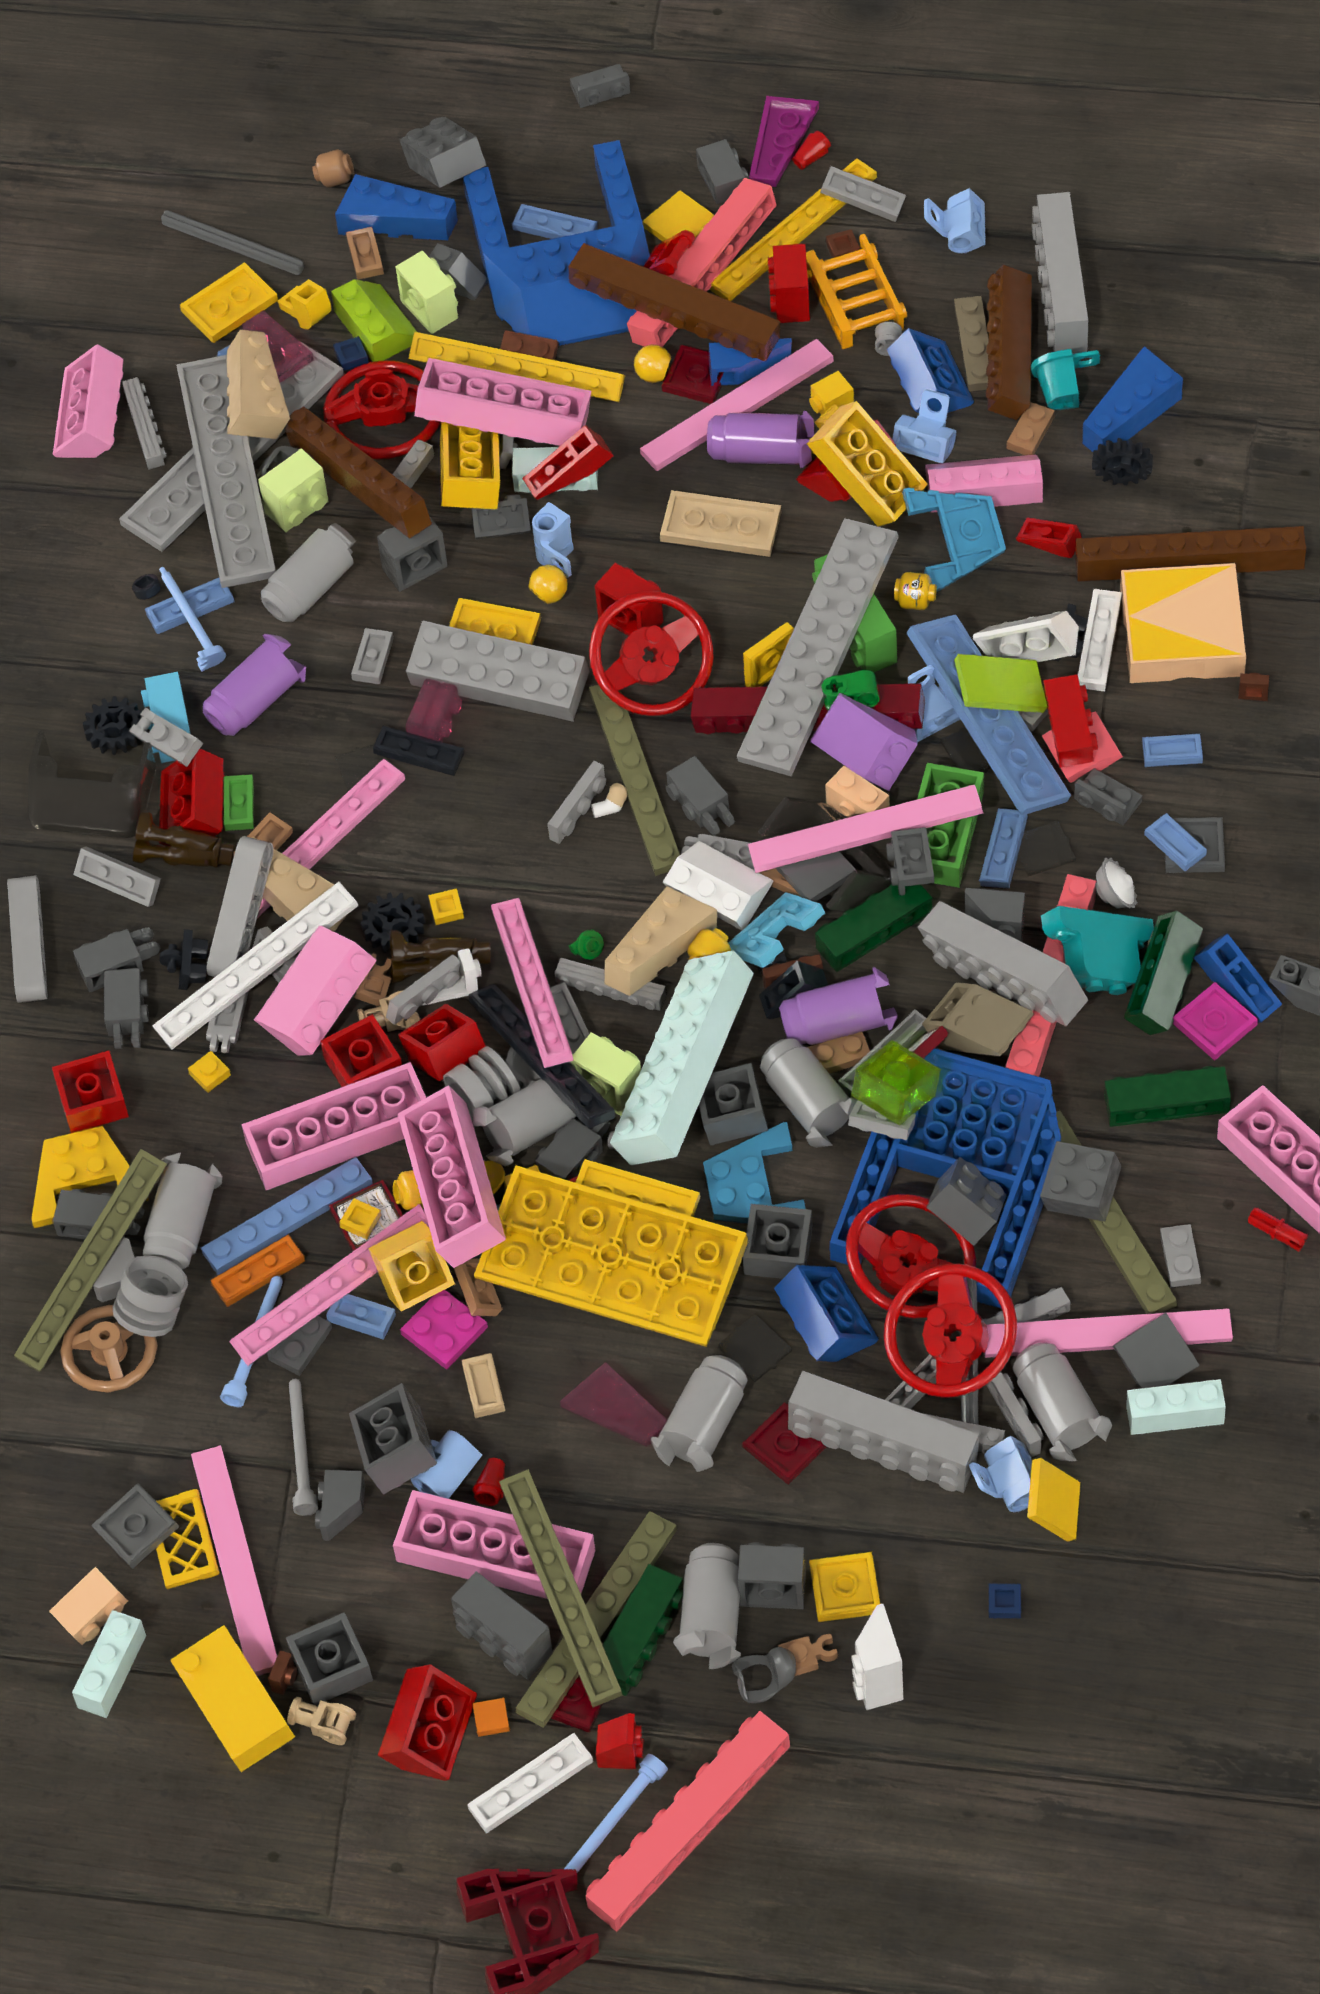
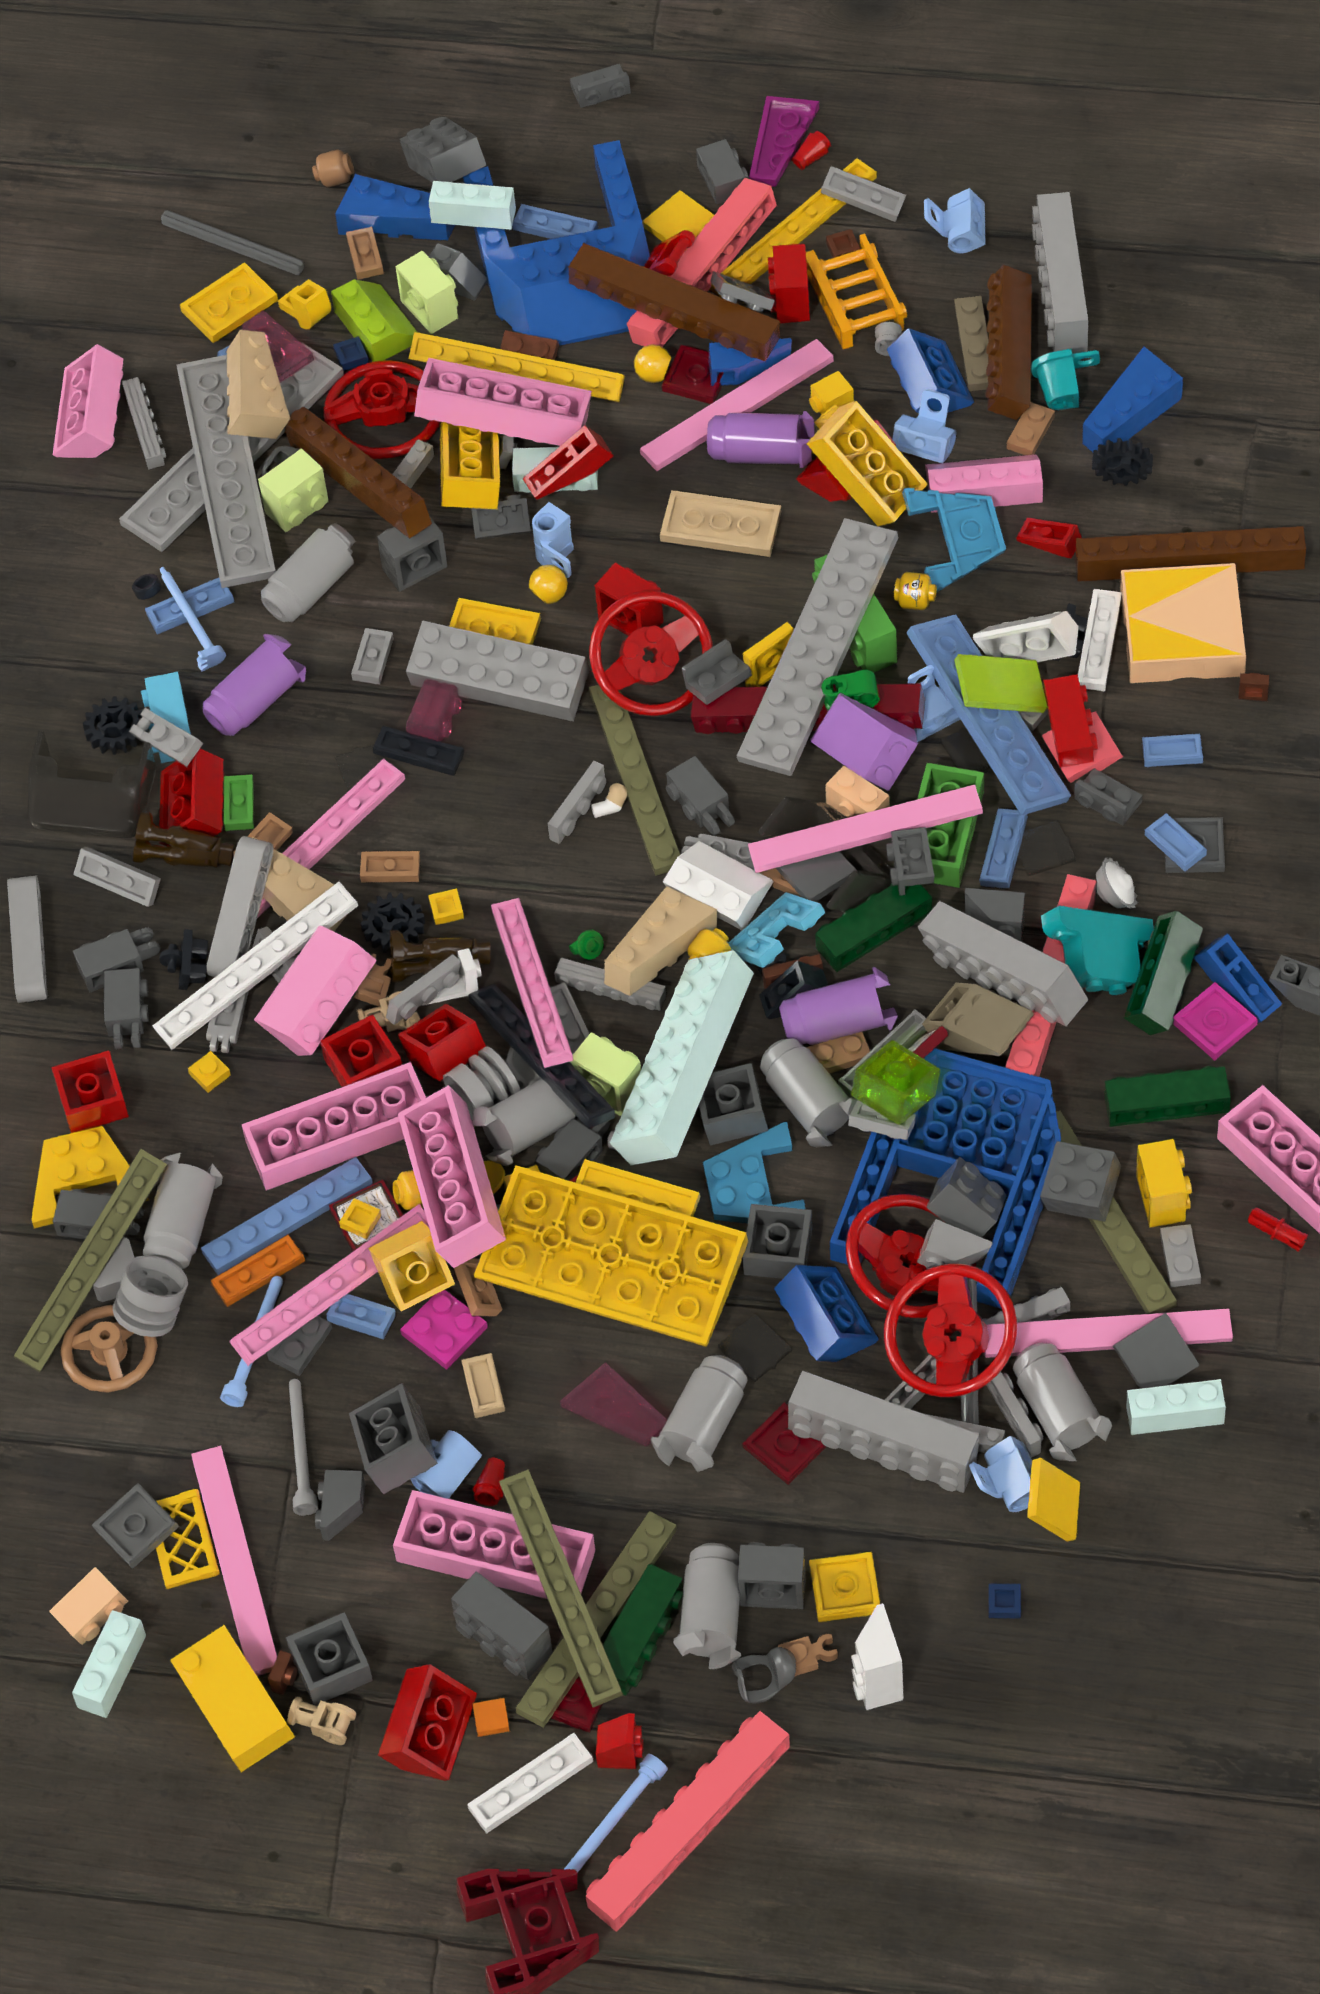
(390, 866): none -> medium nougat plate
(472, 205): none -> light aqua brick
(715, 672): none -> dark grey bracket
(734, 289): none -> dark grey plate
(951, 1246): none -> light grey slope
(1162, 1182): none -> yellow brick

